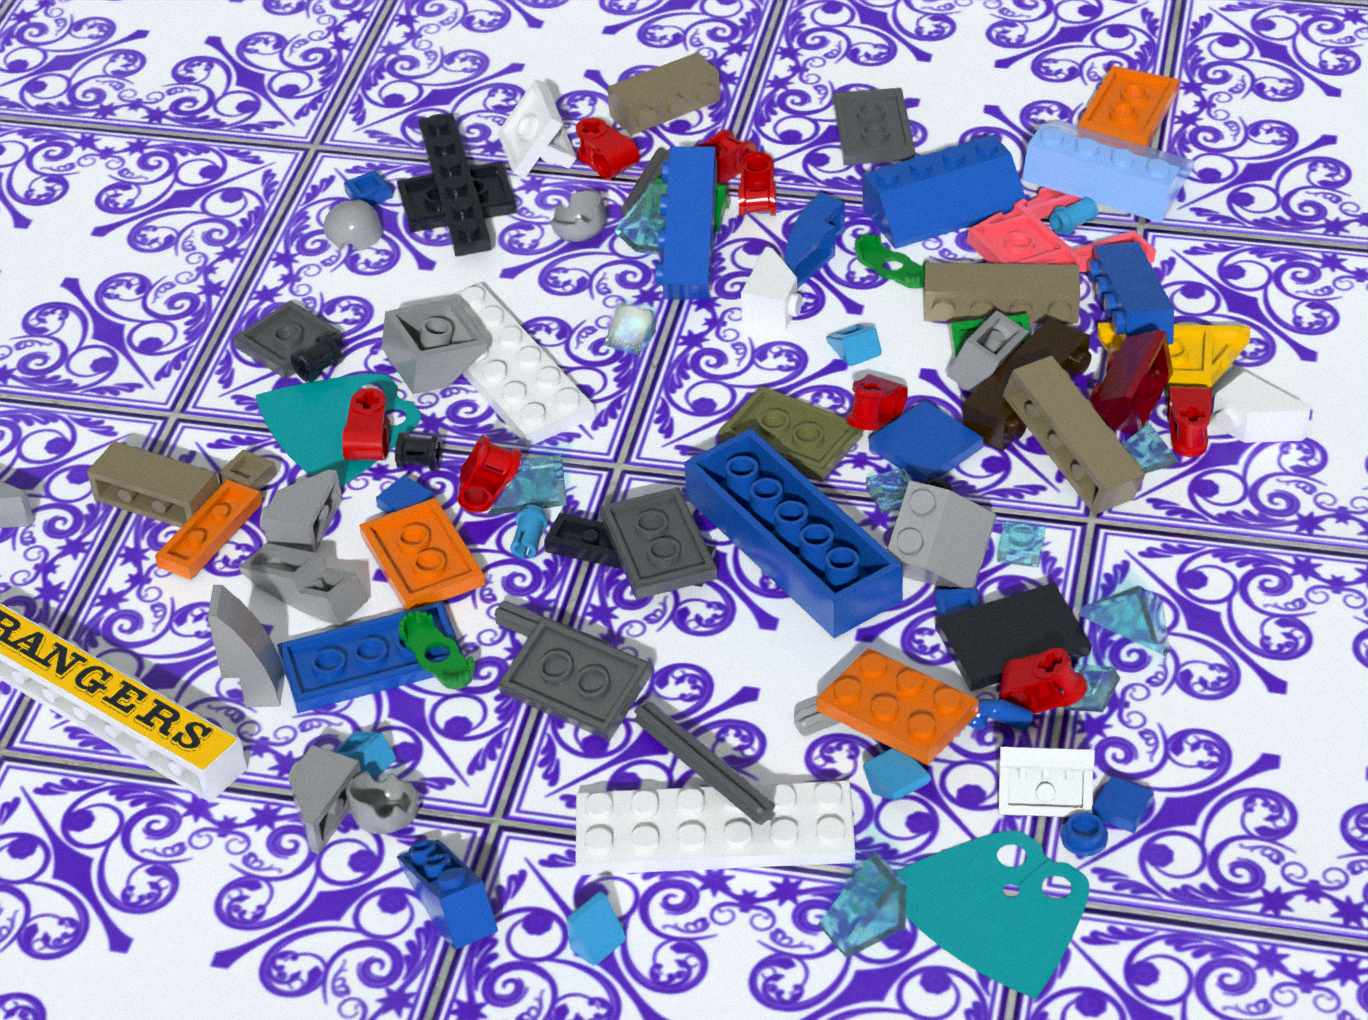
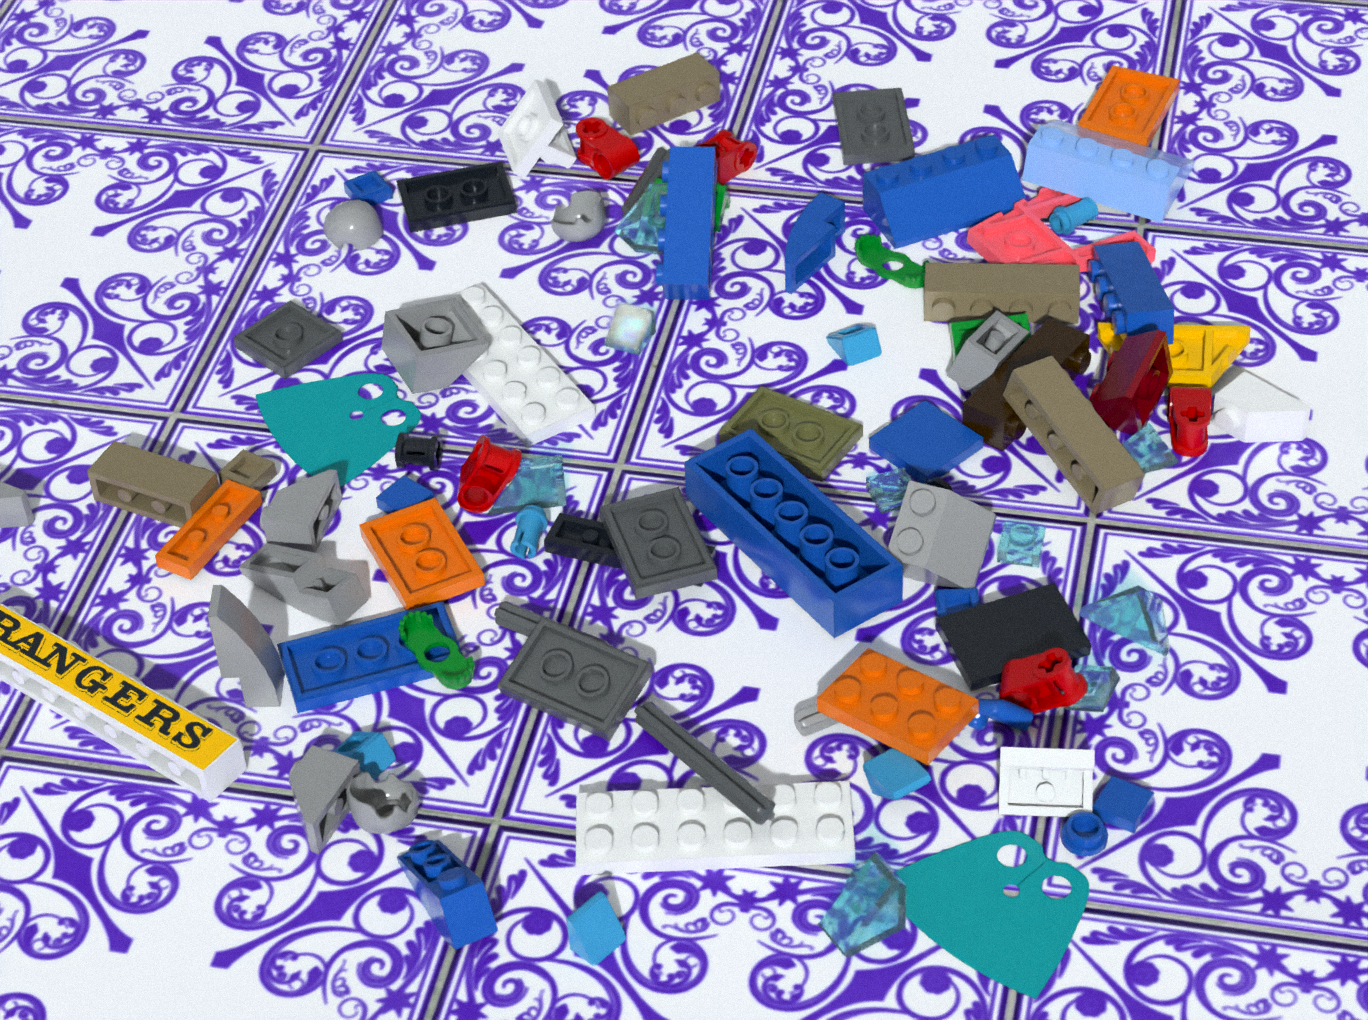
(316, 358): black bush -> none
(366, 427): red piece -> none
(454, 185): black plate -> none
(757, 185): red piece -> none
(770, 293): white slope -> none
(876, 402): red piece -> none

